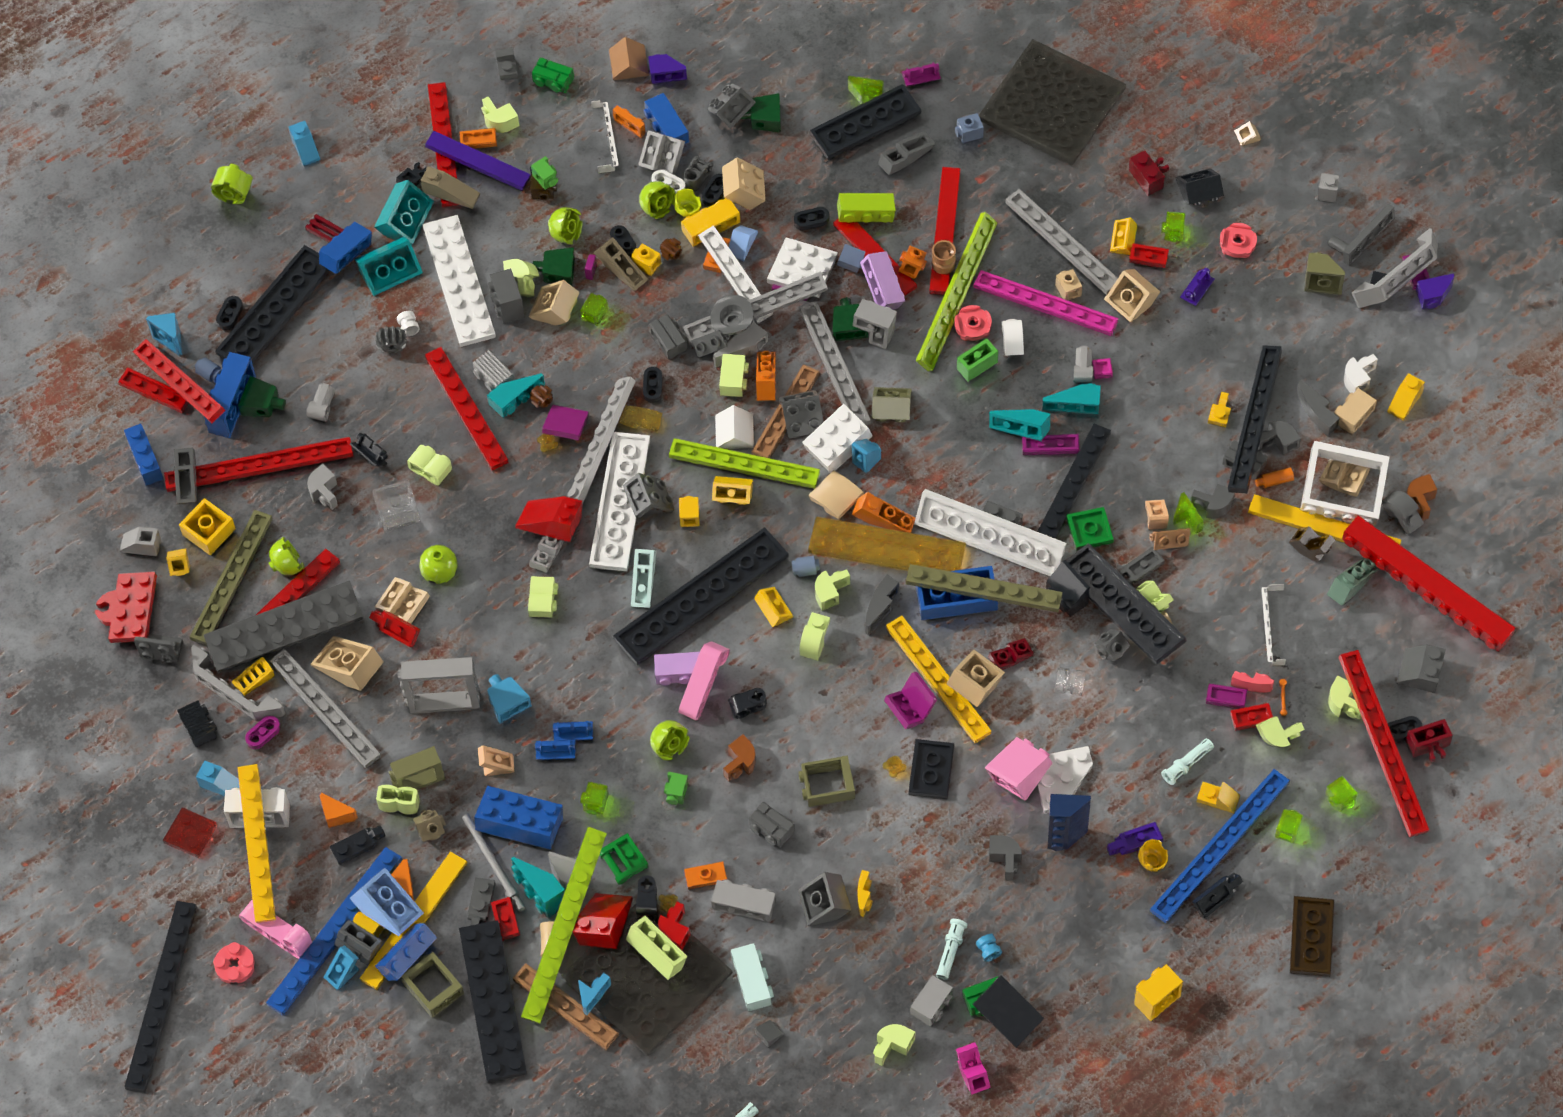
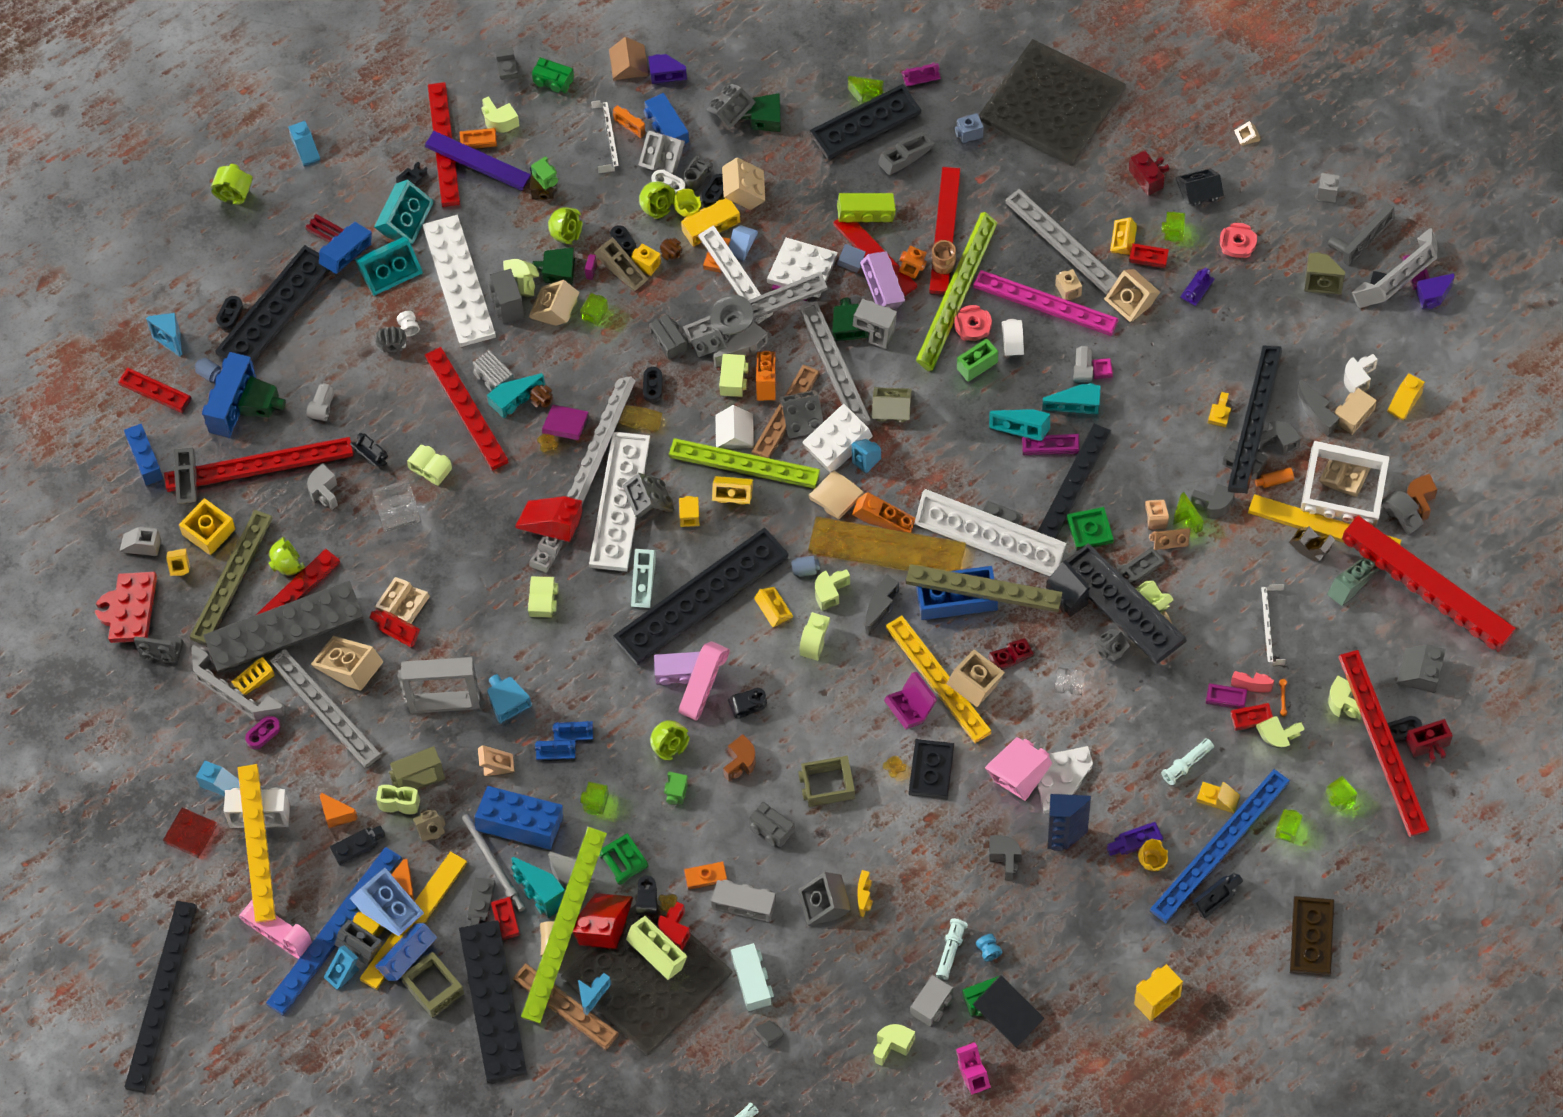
(179, 381): plate -> none
(197, 724): black brick -> none
(234, 974): coral plate -> none
(438, 564): lime cylinder -> none
(448, 188): dark tan slope -> none
(811, 218): black plate -> none

